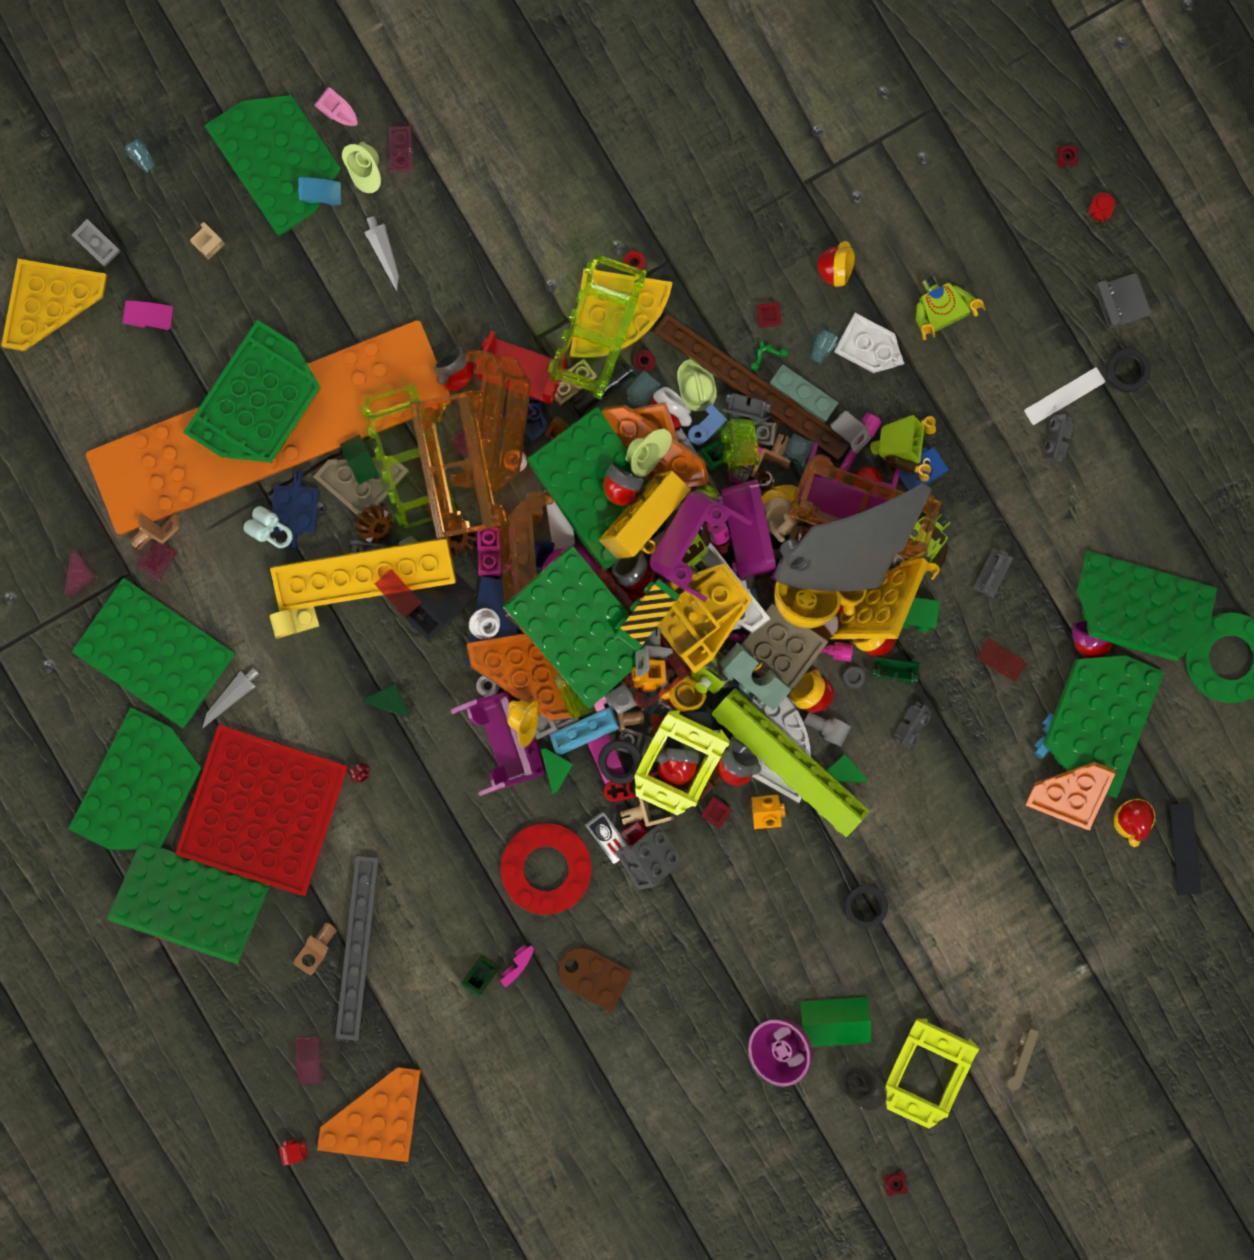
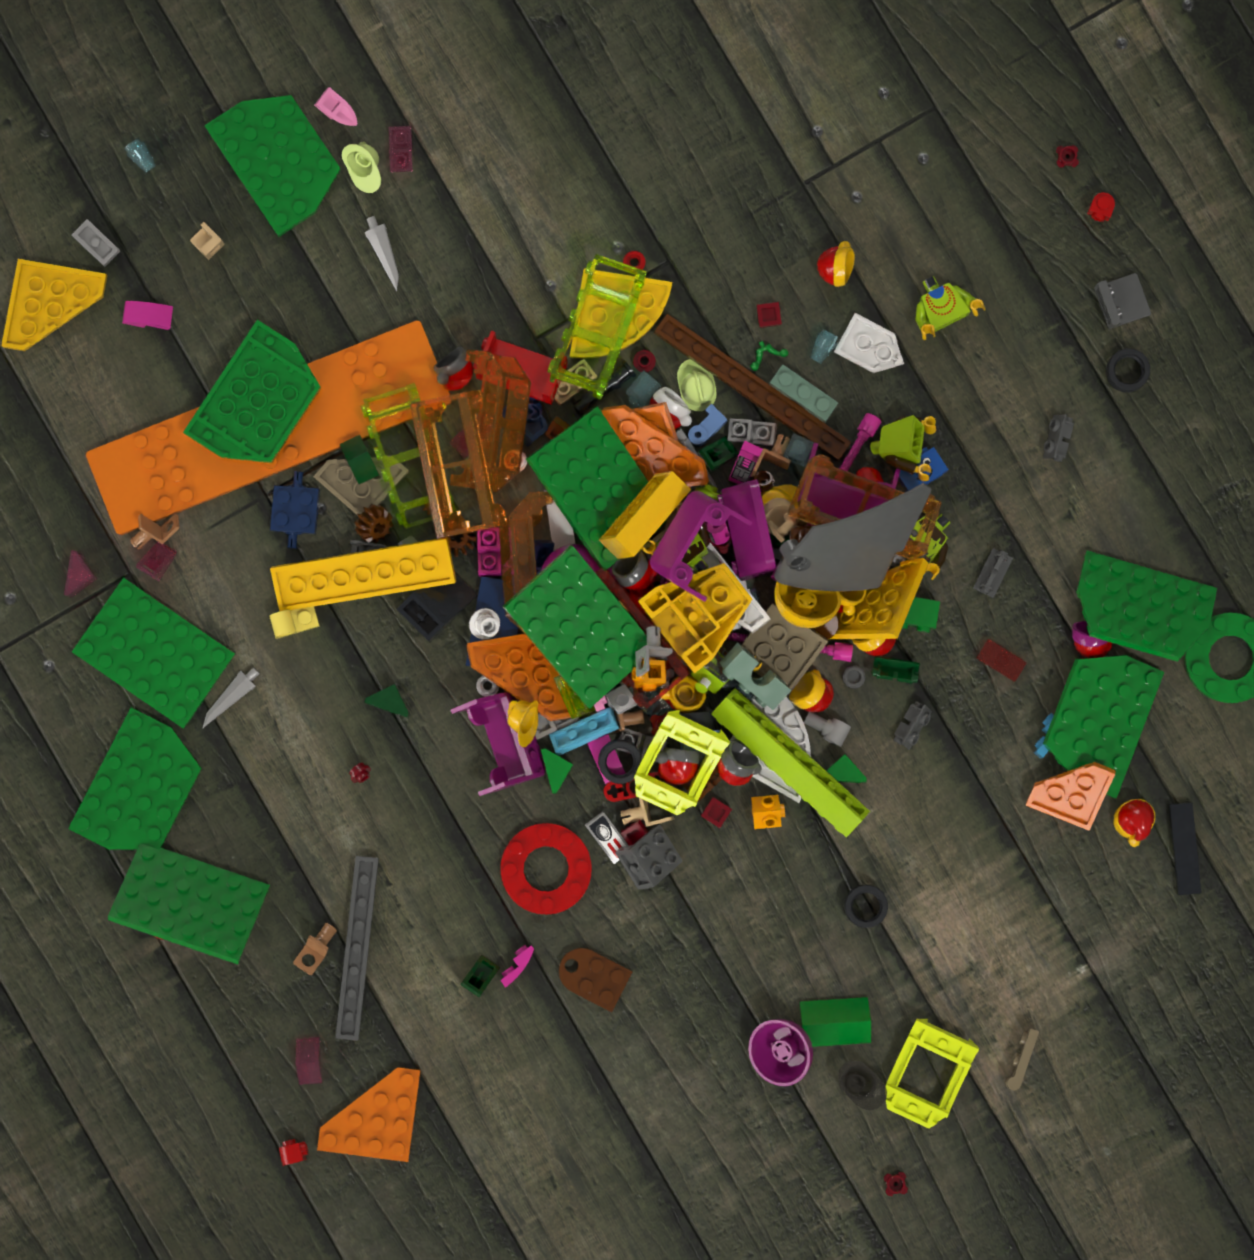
(261, 810): red plate -> none
(263, 525): light aqua piece -> none
(319, 190): dark azure slope -> none
(397, 593): clear red plate -> none
(622, 486): piece -> none
(646, 614): brick -> none
(648, 451): yellowish green piece -> none
(740, 444): clear neon green bracket -> none
(755, 411): dark grey hinge -> none
(851, 430): light grey bracket -> none
(1064, 396): white sticker -> none

